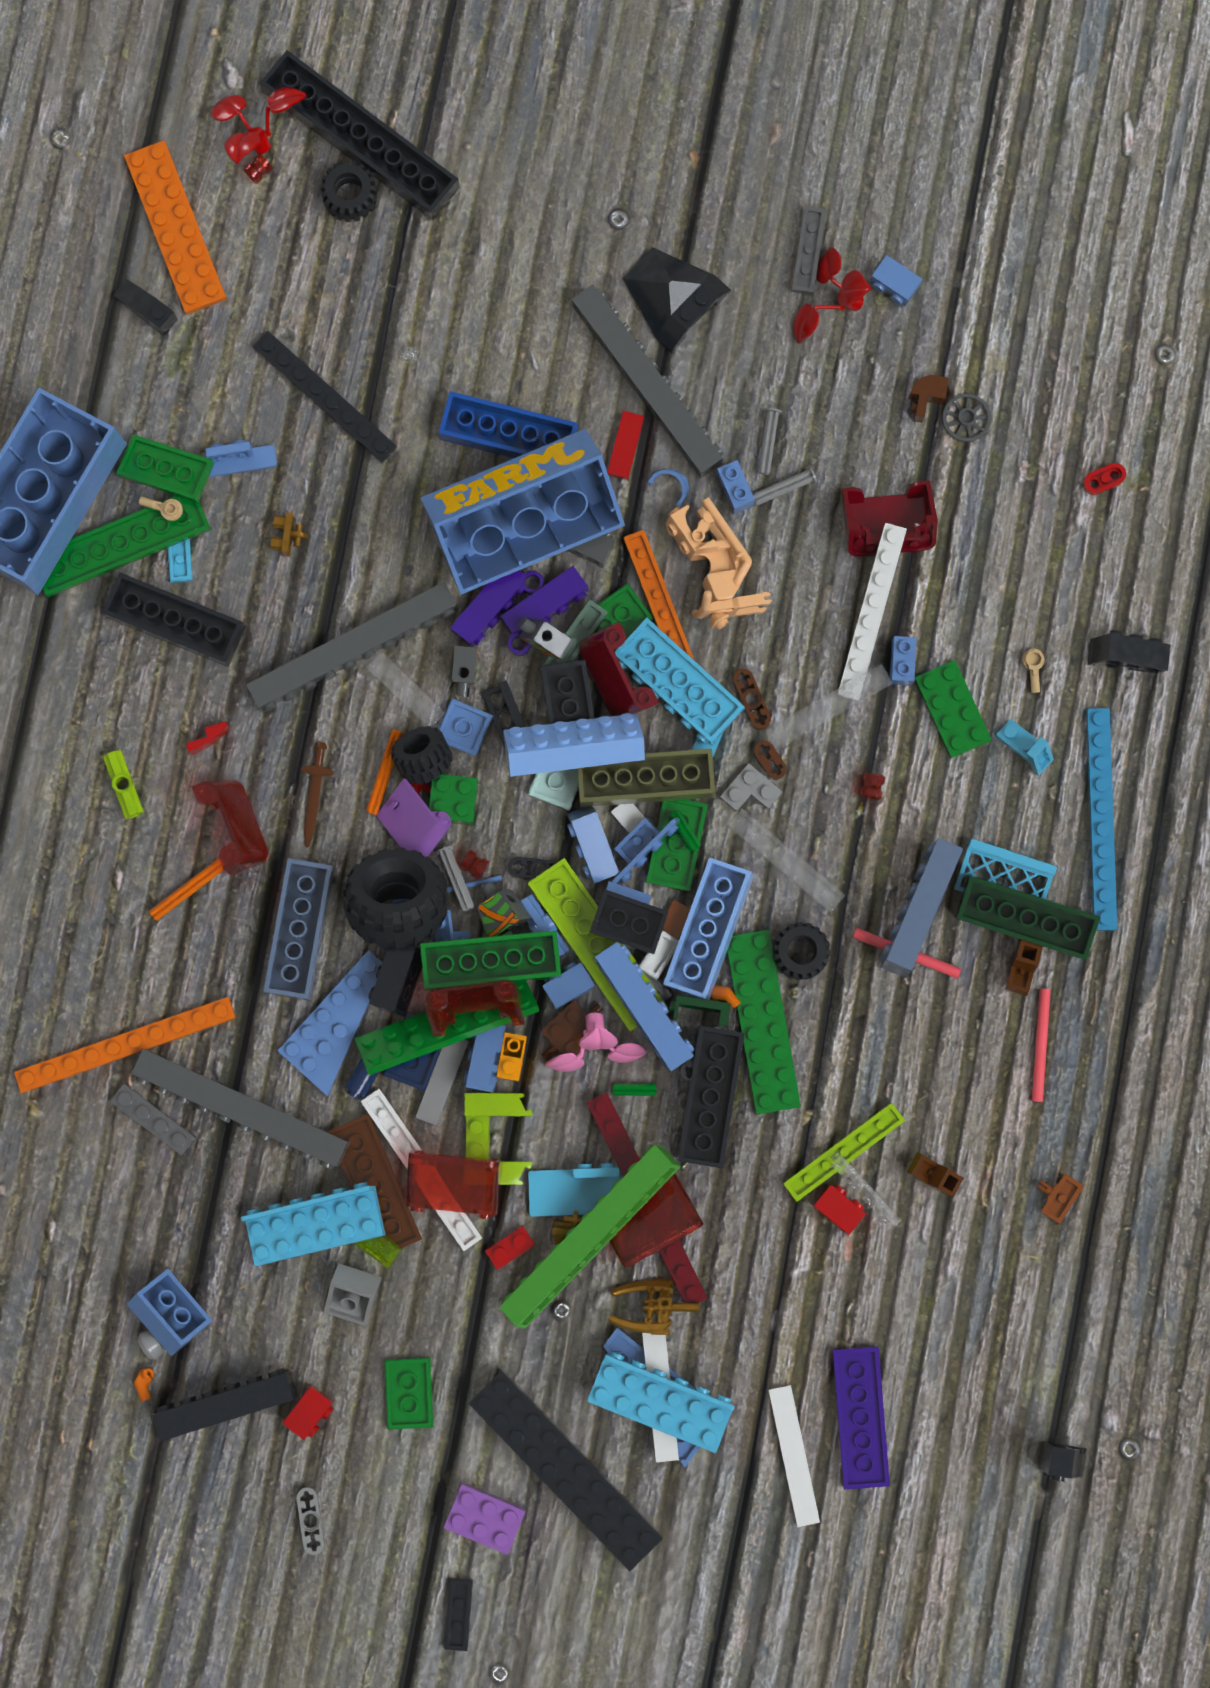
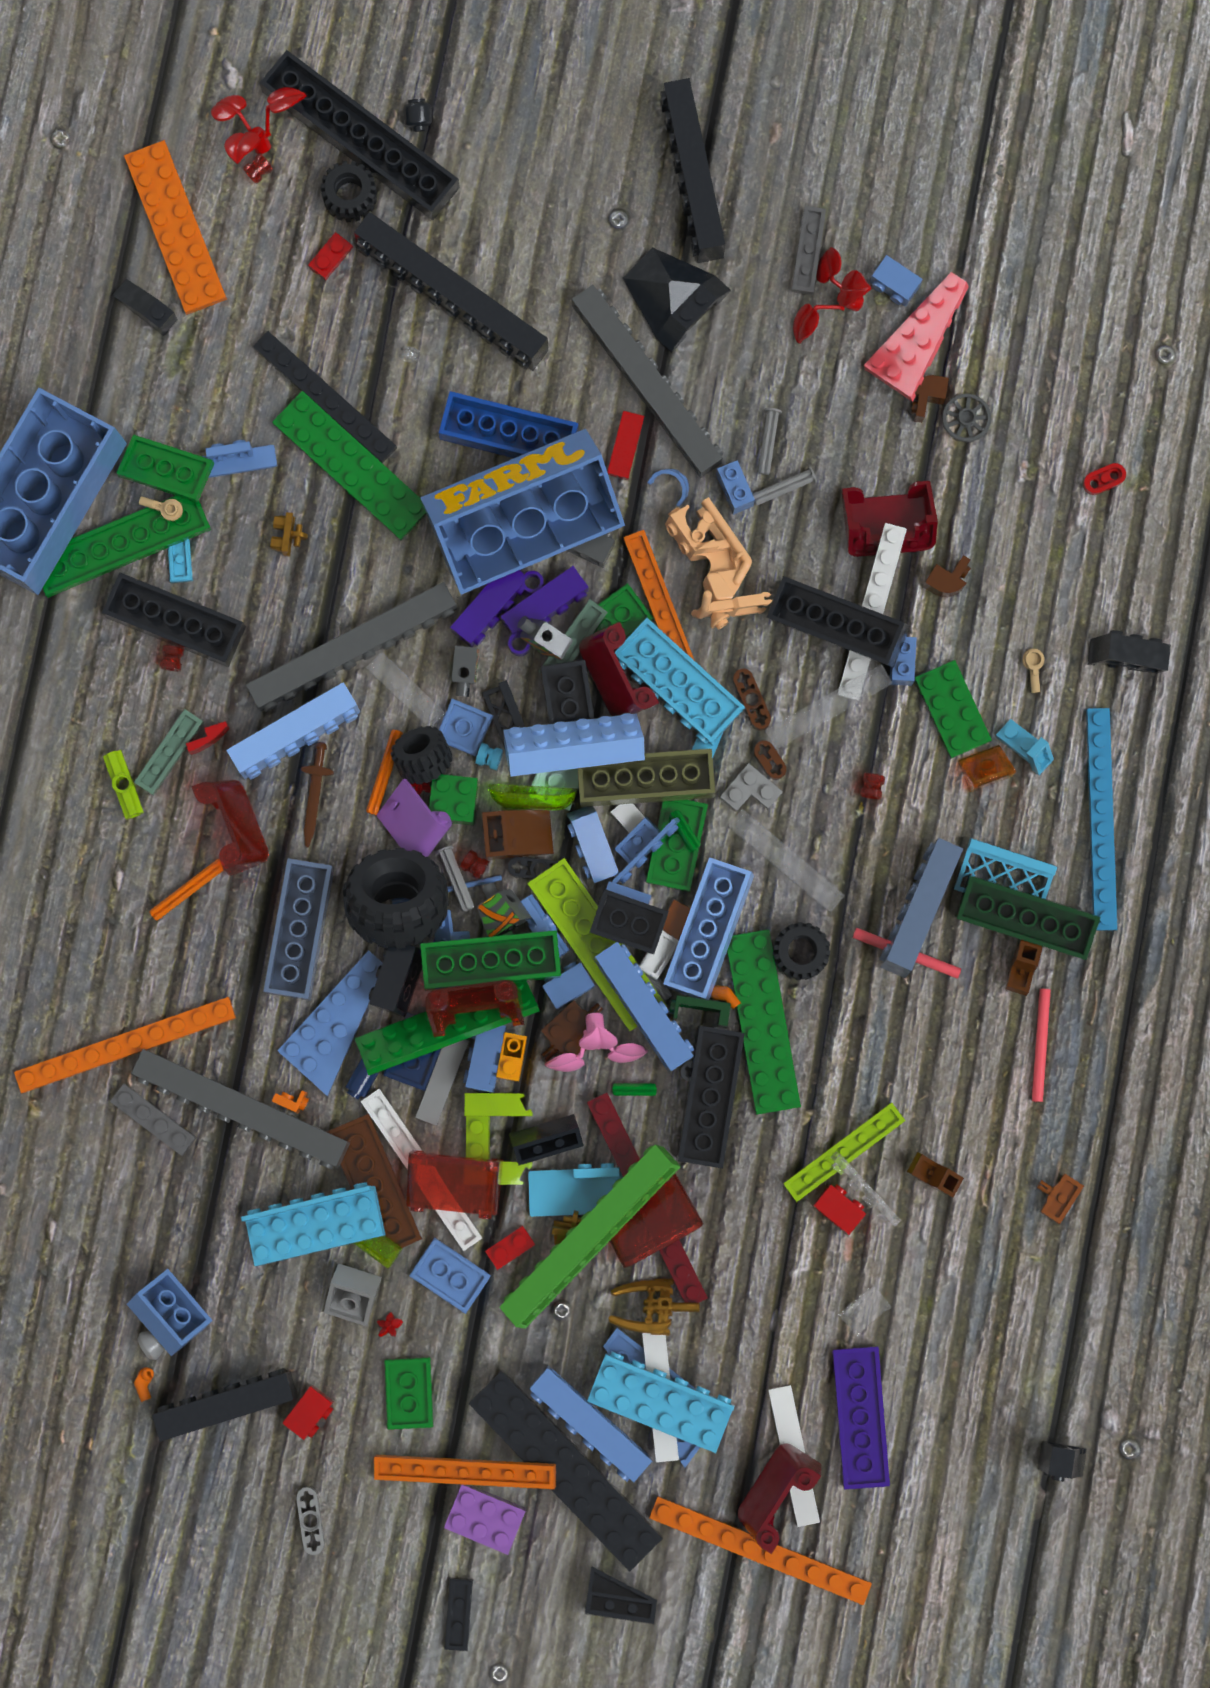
(169, 752): none -> sand green plate
(171, 658): none -> clear red wheel
(286, 1100): none -> orange bracket
(294, 731): none -> light blue brick
(330, 256): none -> red plate
(351, 465): none -> green plate
(389, 1325): none -> red plant
(417, 114): none -> black head
(450, 1275): none -> medium blue tile
(451, 292): none -> black brick
(465, 1471): none -> orange plate
(494, 756): none -> medium azure wheel
(517, 833): none -> reddish brown slope
(532, 797): none -> clear neon green brick
(546, 1139): none -> black brick
(591, 1424): none -> medium blue brick
(617, 1600): none -> black wedge
(692, 170): none -> black brick
(743, 1544): none -> orange plate
(783, 1470): none -> dark red windscreen
(838, 621): none -> black brick
(864, 1310): none -> clear panel
(914, 344): none -> coral wing
(945, 583): none -> reddish brown brick
(986, 768): none -> clear orange slope

